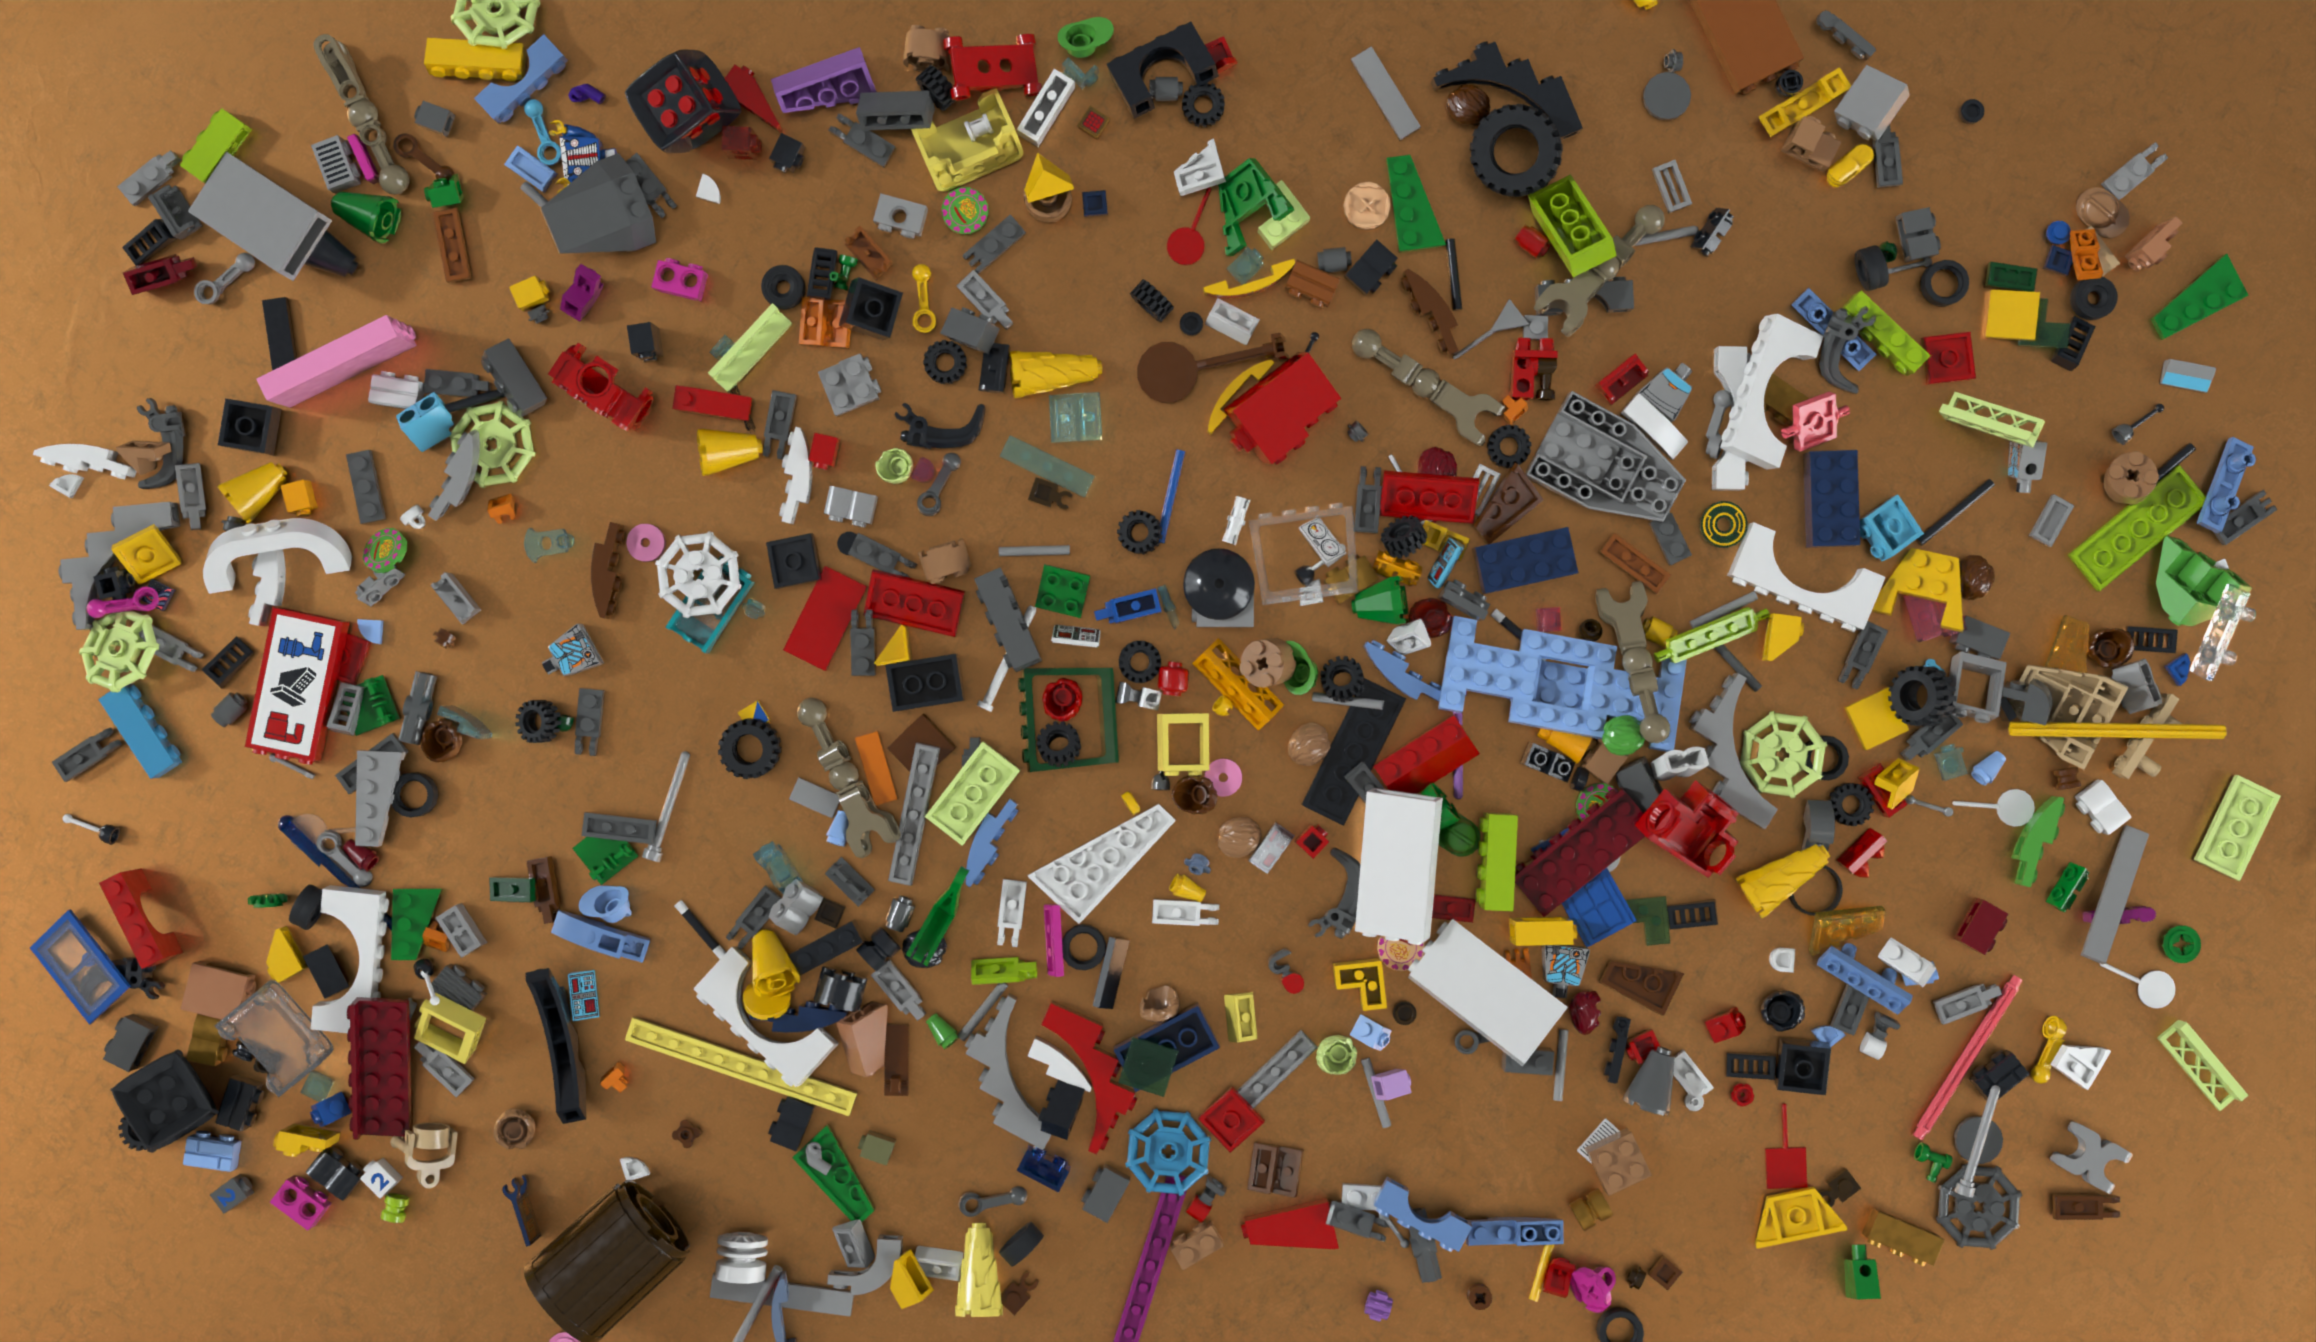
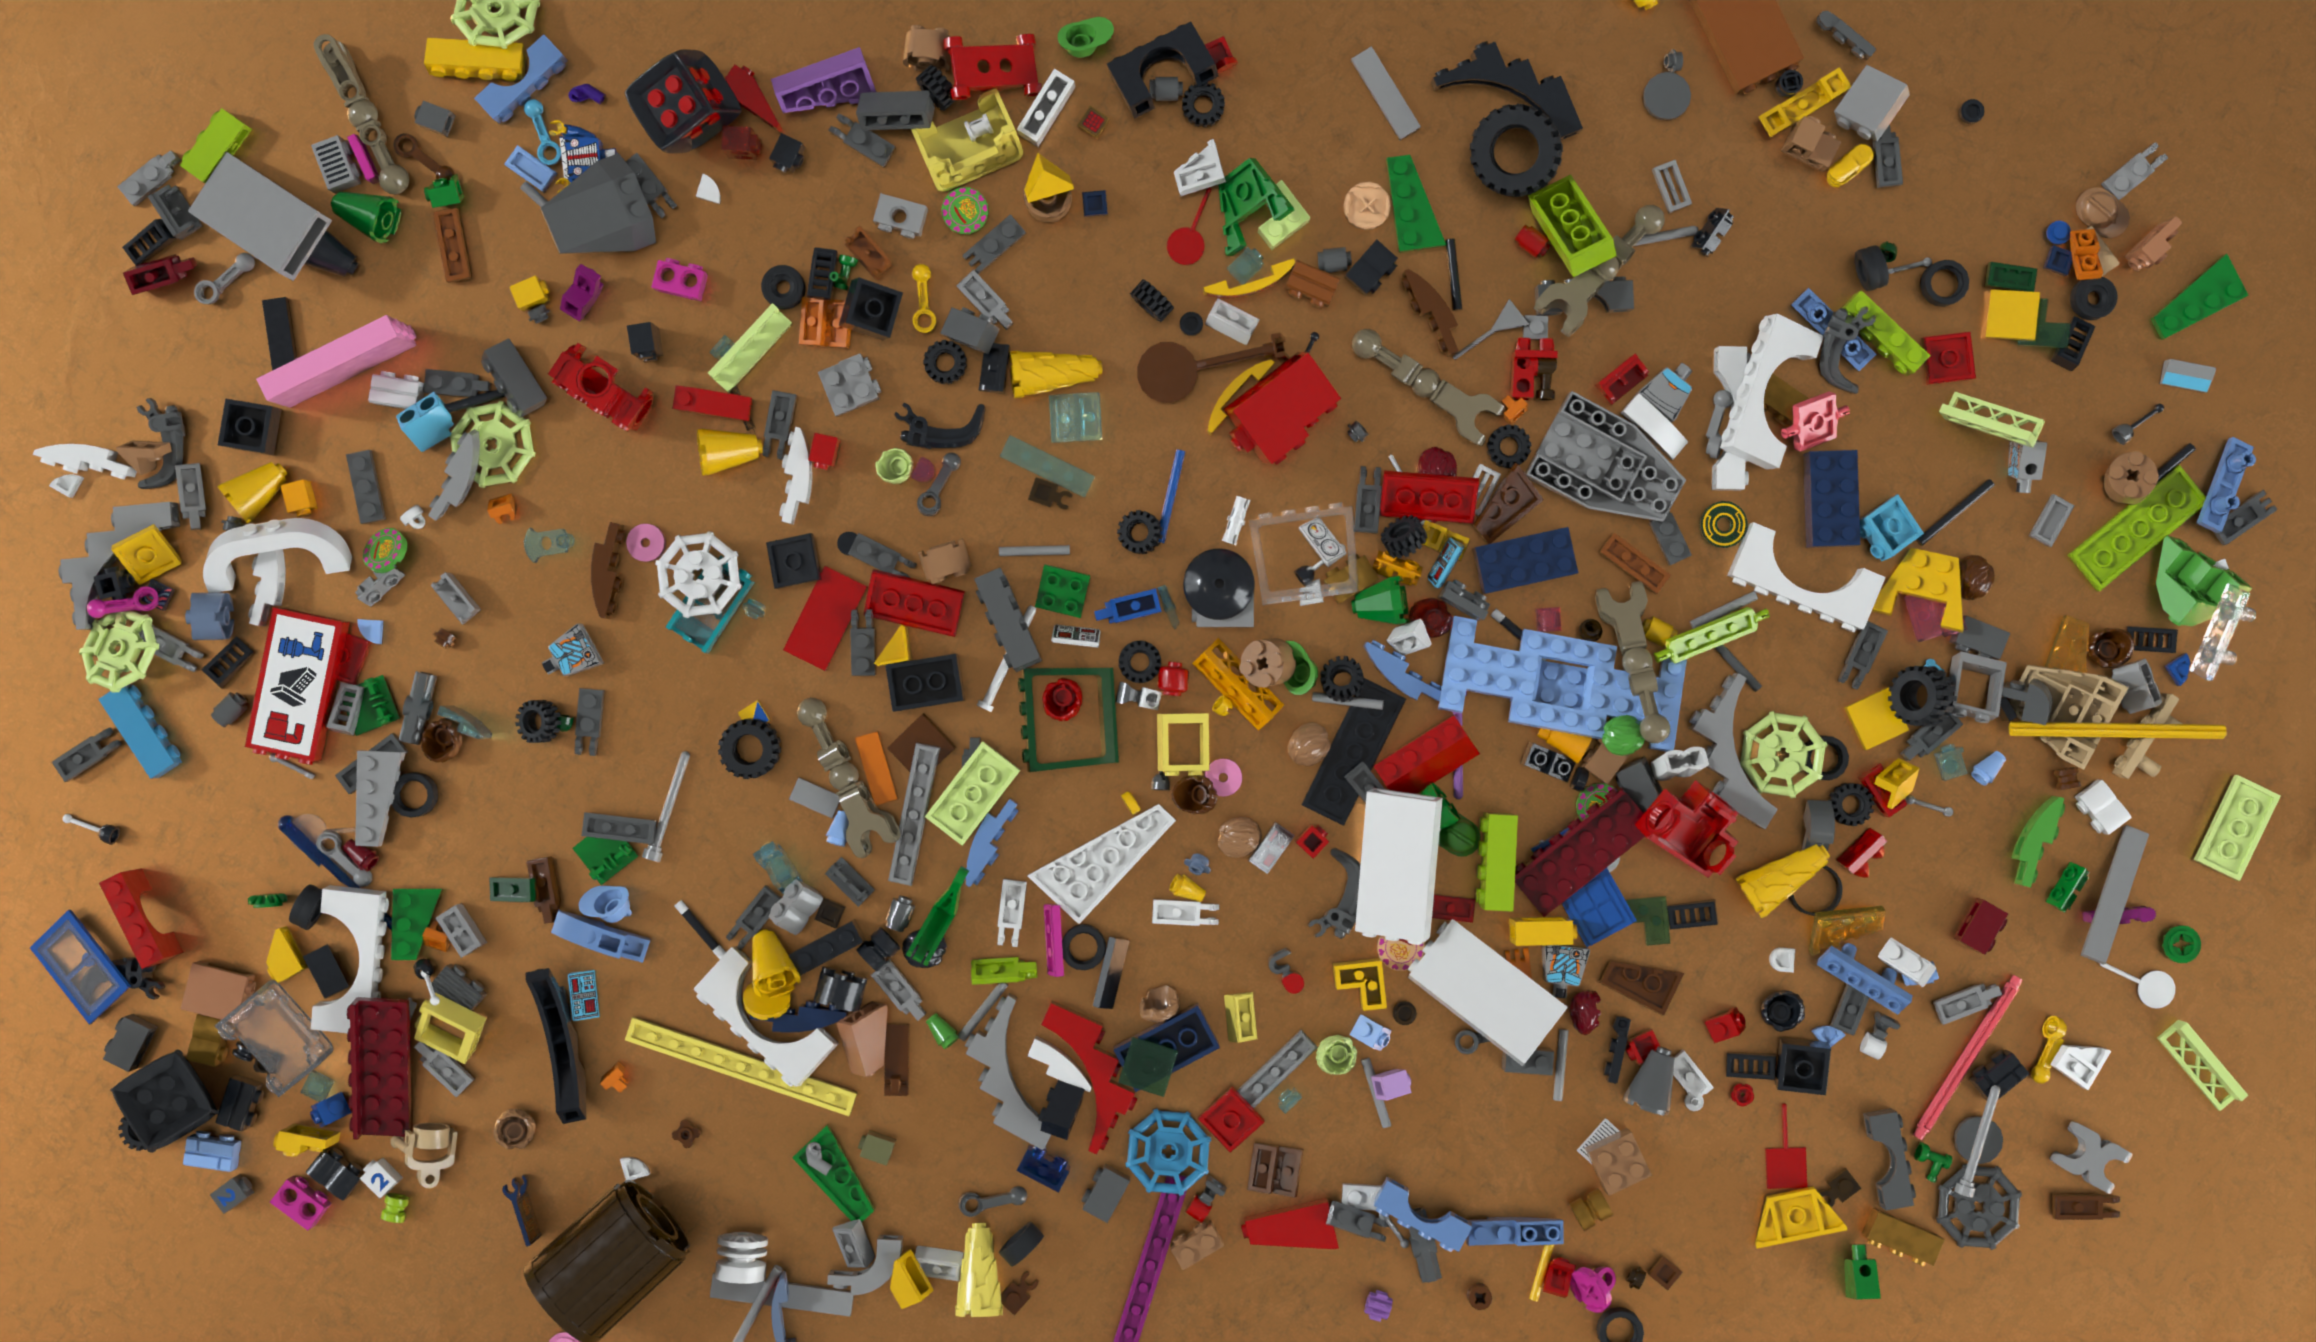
(210, 616): none -> sand blue brick
(791, 1123): black brick -> none
(850, 505): light grey brick -> none
(1055, 731): black tyre -> none
(1073, 72): clear light blue bracket -> none
(1289, 1099): none -> clear light blue plate
(1468, 105): reddish brown hair -> none
(1781, 634): yellow slope -> none
(1894, 1188): none -> dark grey arch
(1917, 234): dark grey piece -> none
(2013, 807): white piece -> none

